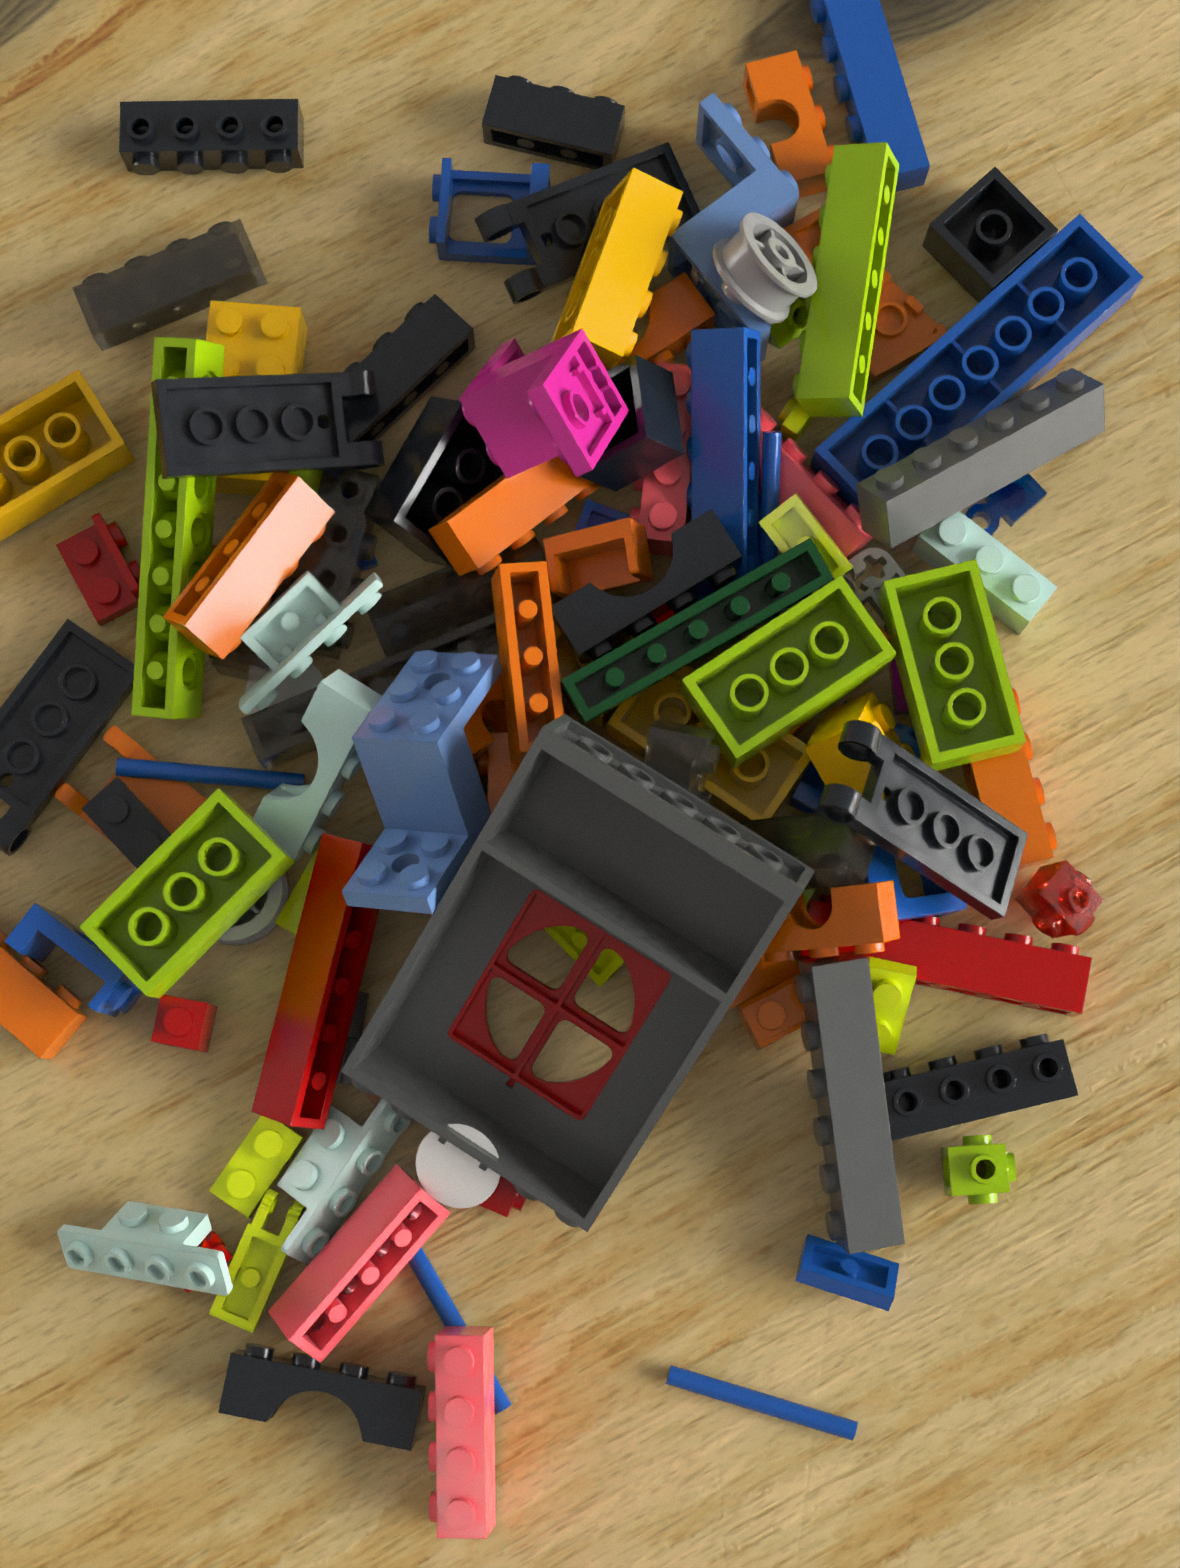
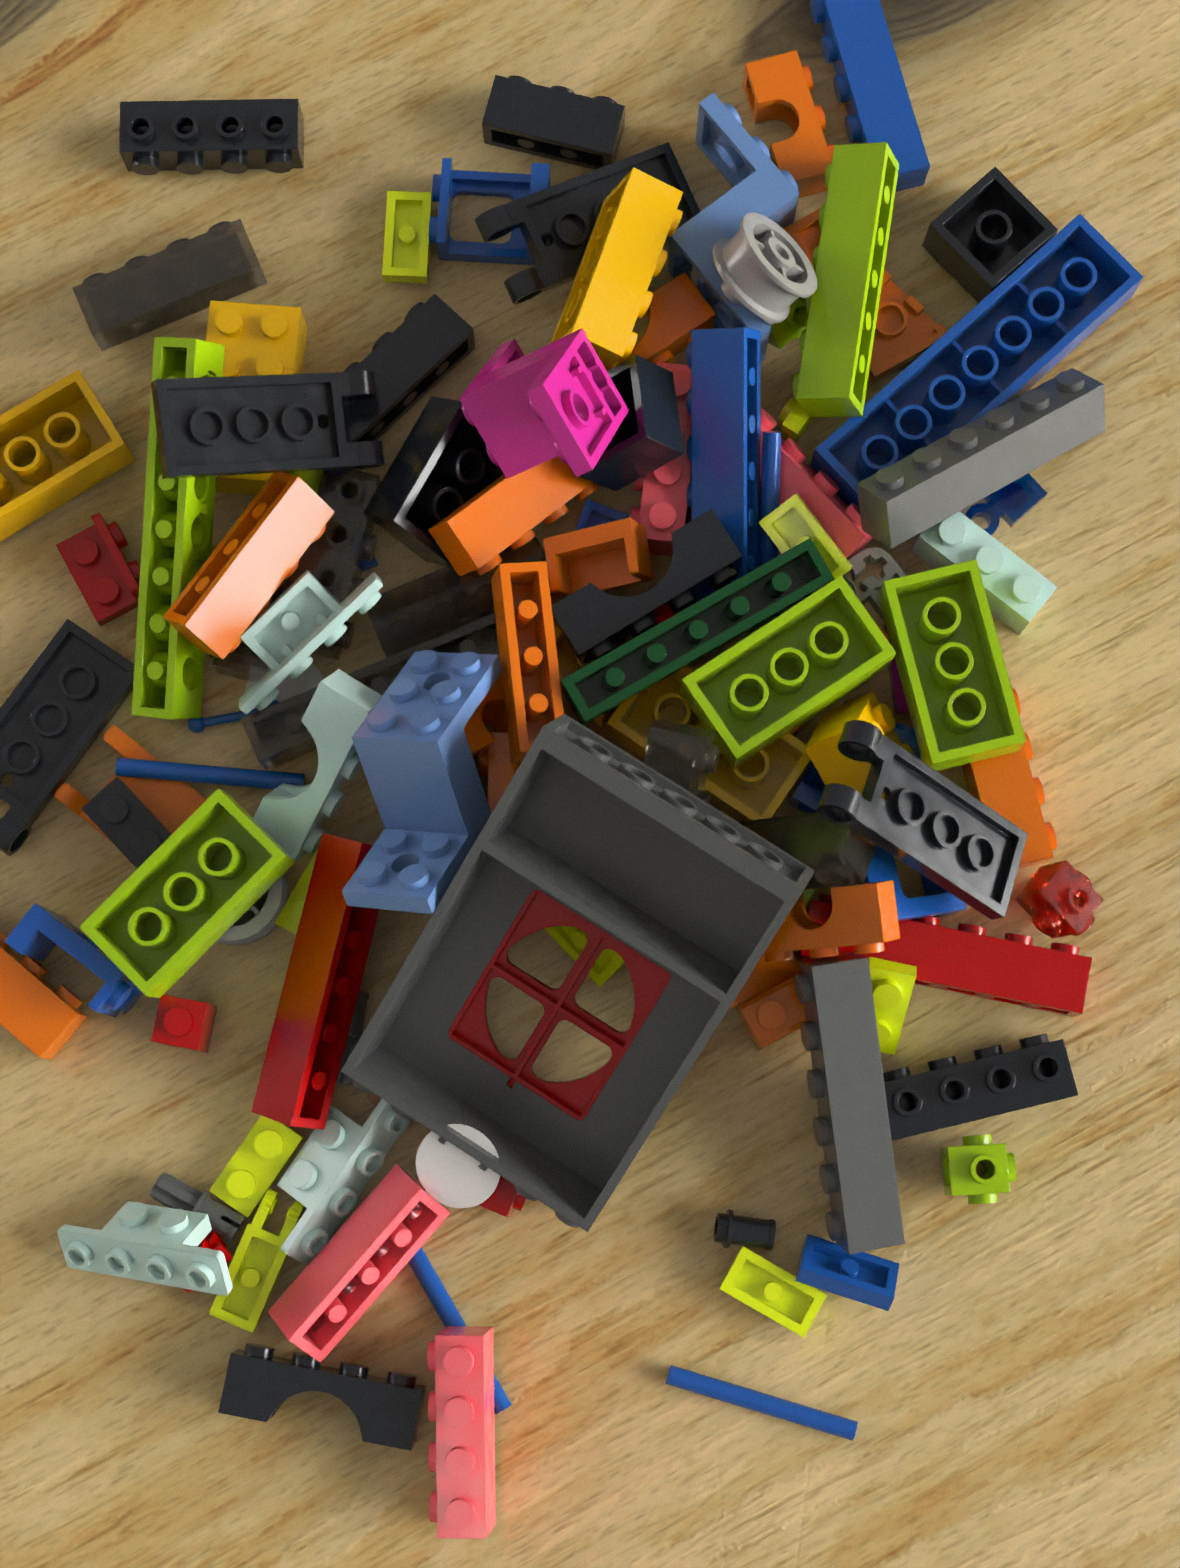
(179, 1195): none -> dark grey axle
(197, 725): none -> blue hinge
(407, 237): none -> neon yellow plate
(744, 1230): none -> black pin
(772, 1291): none -> neon yellow plate

